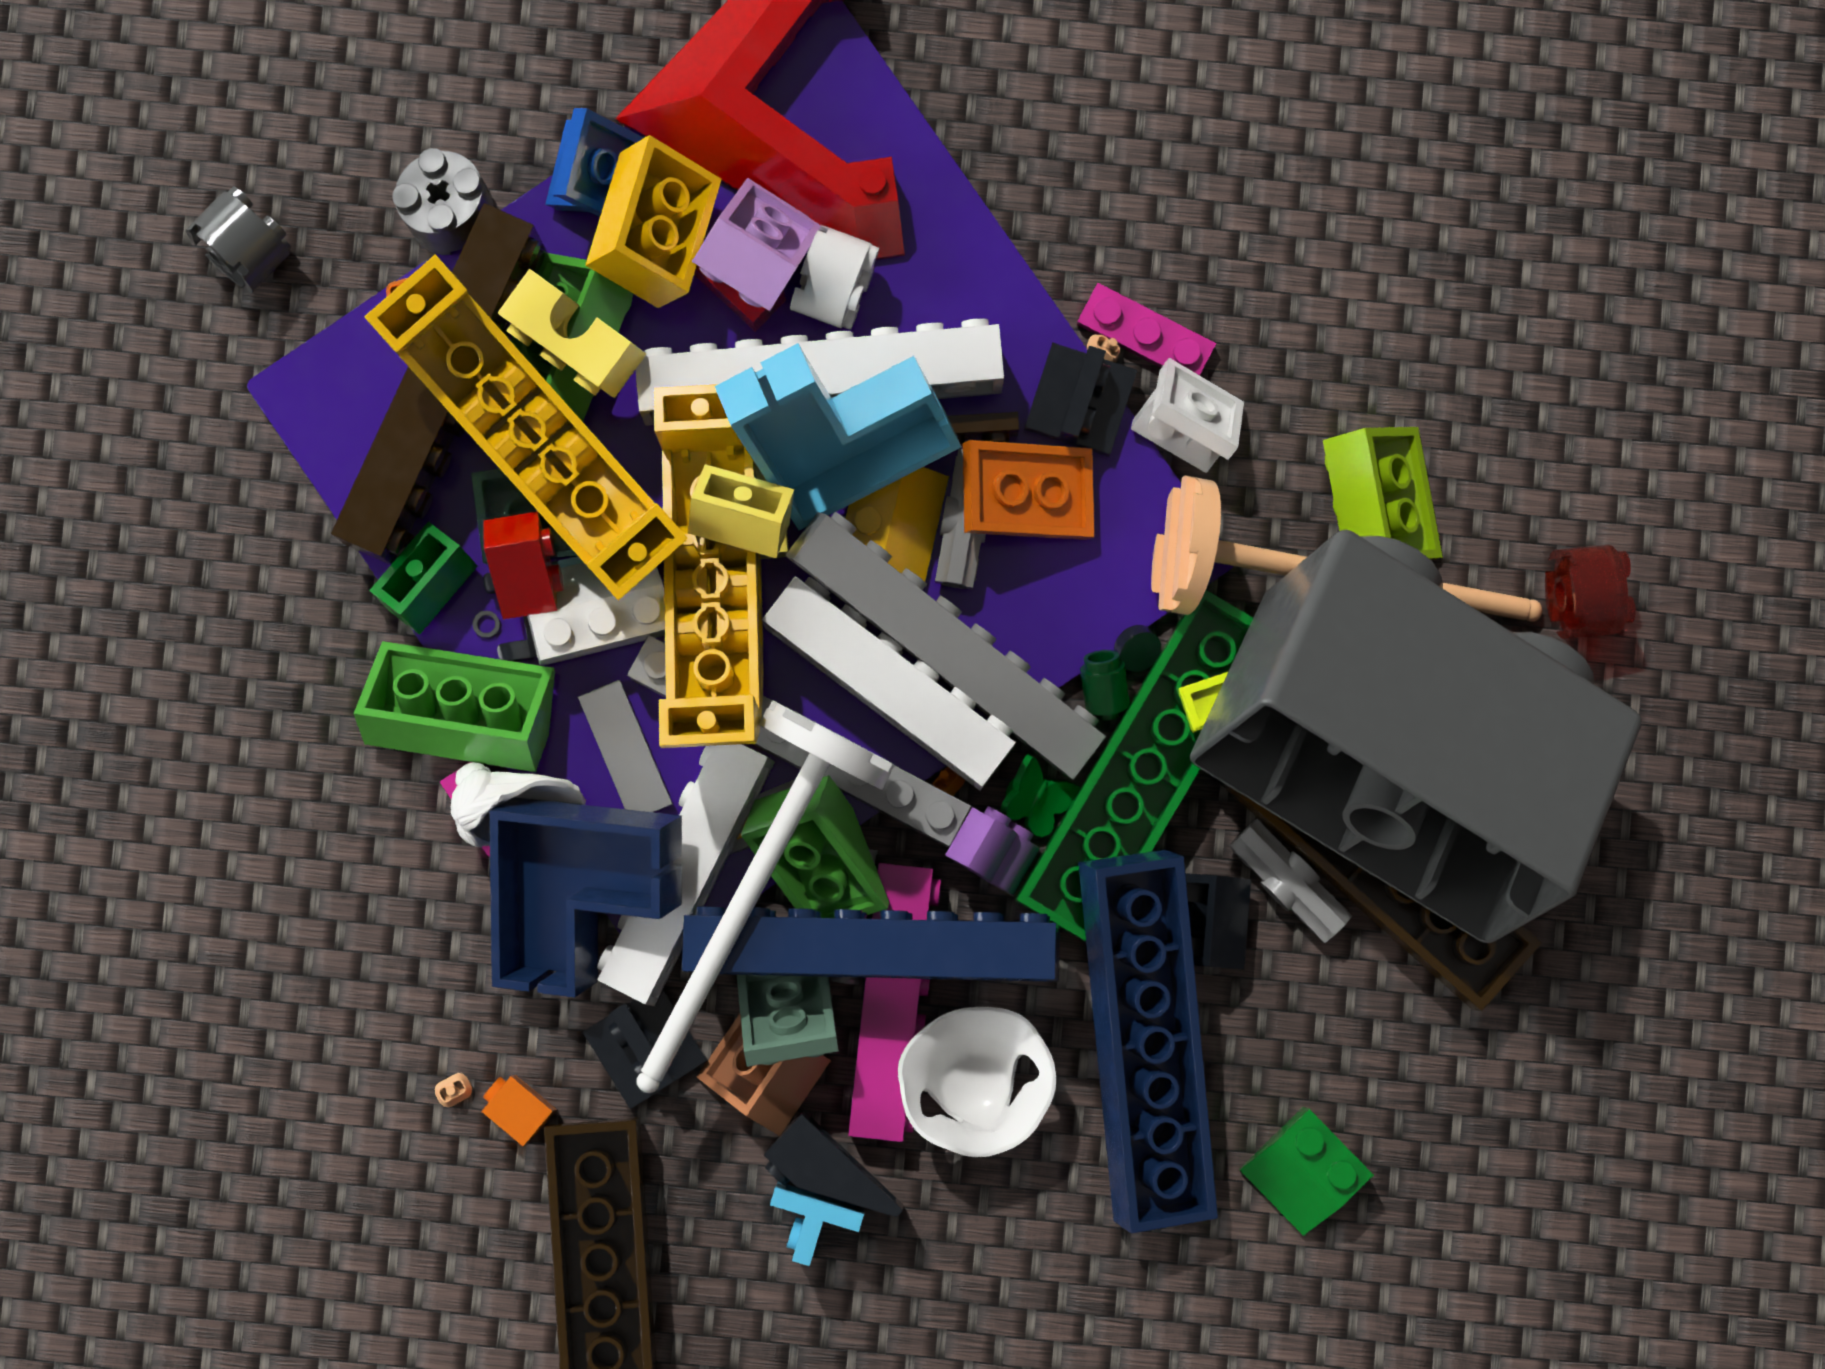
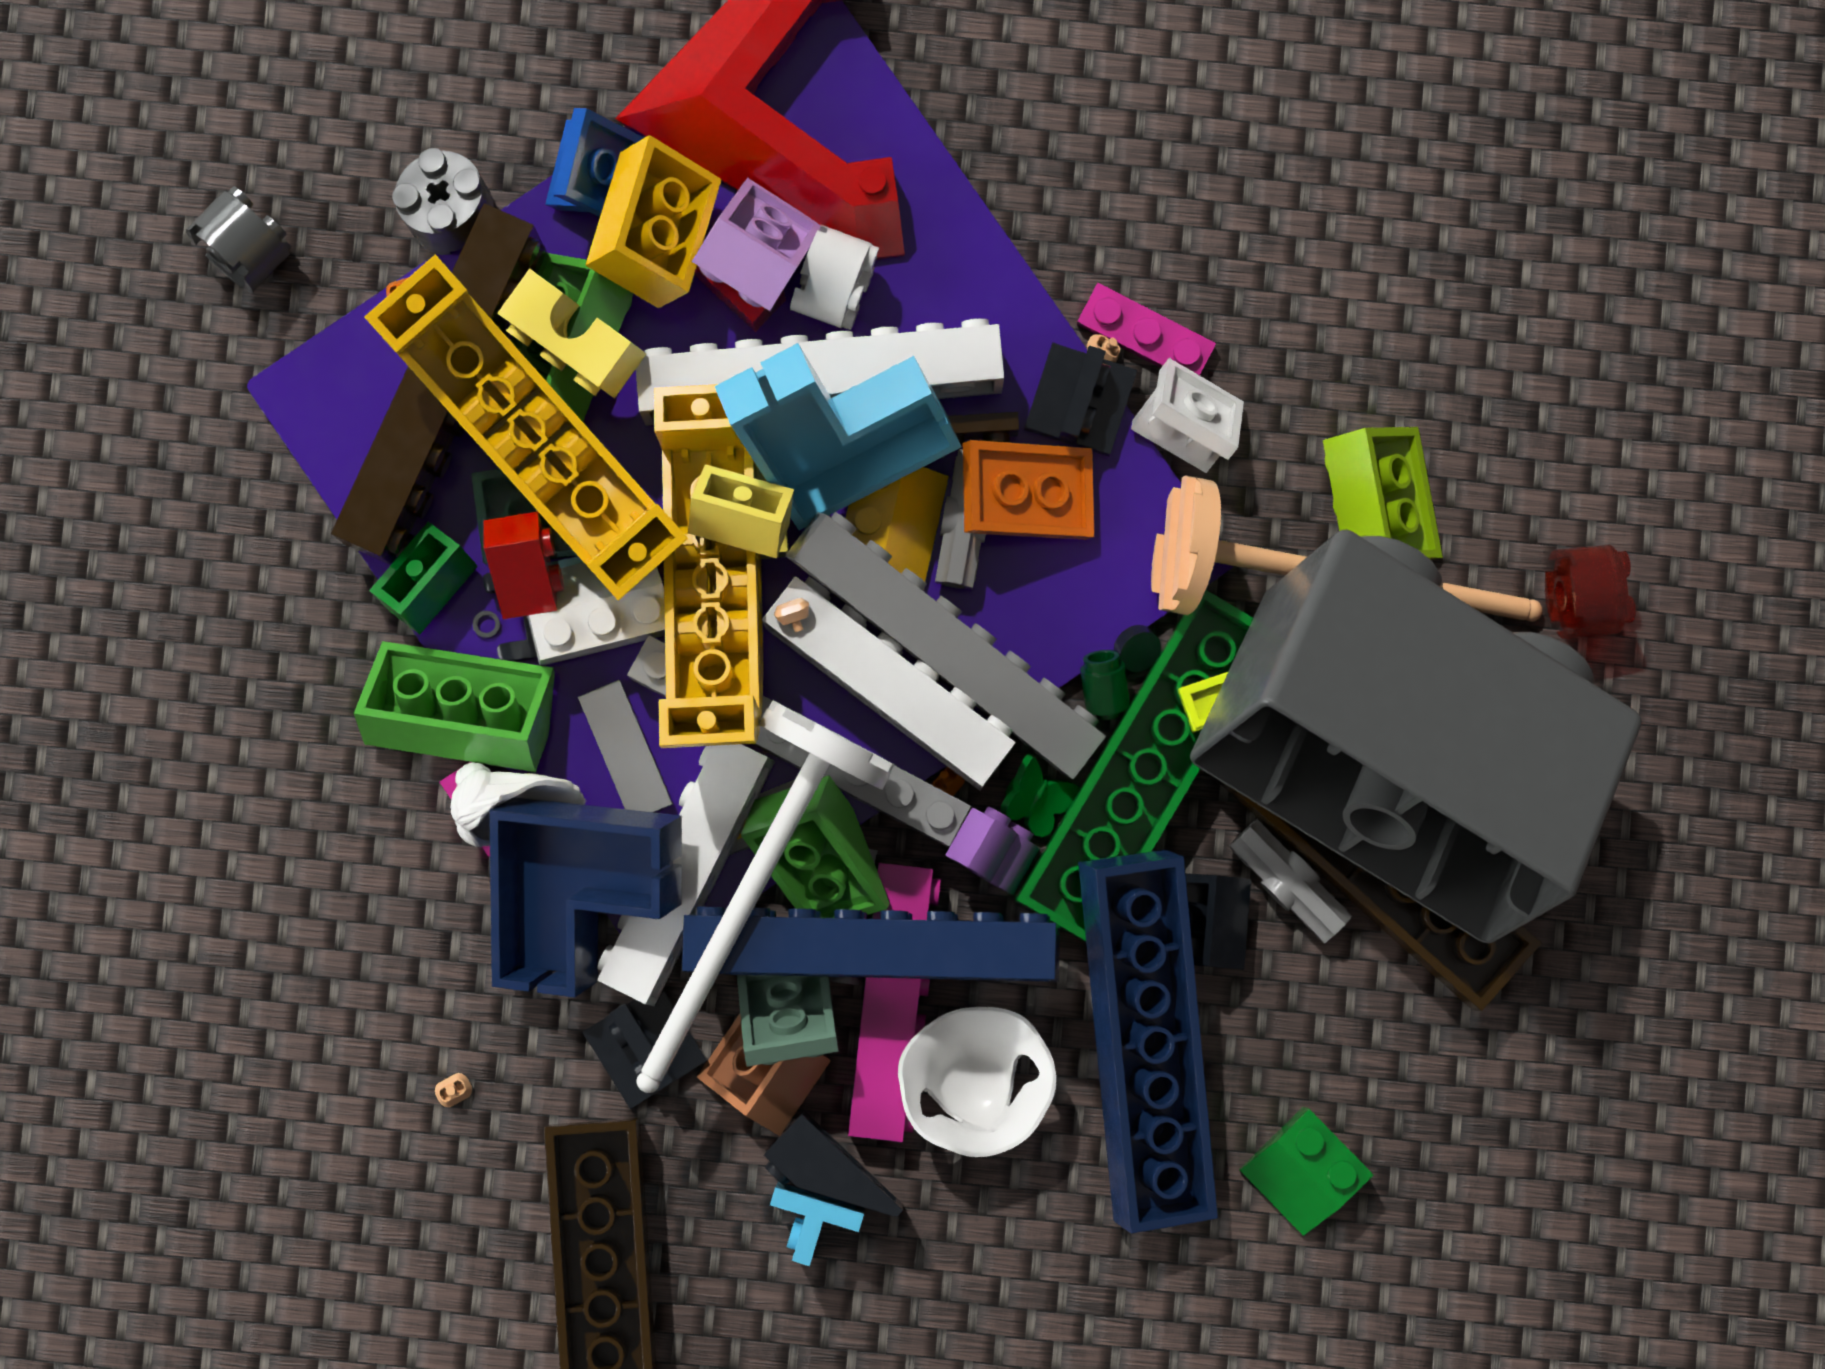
(517, 1108): orange brick -> none
(792, 613): none -> light nougat rock

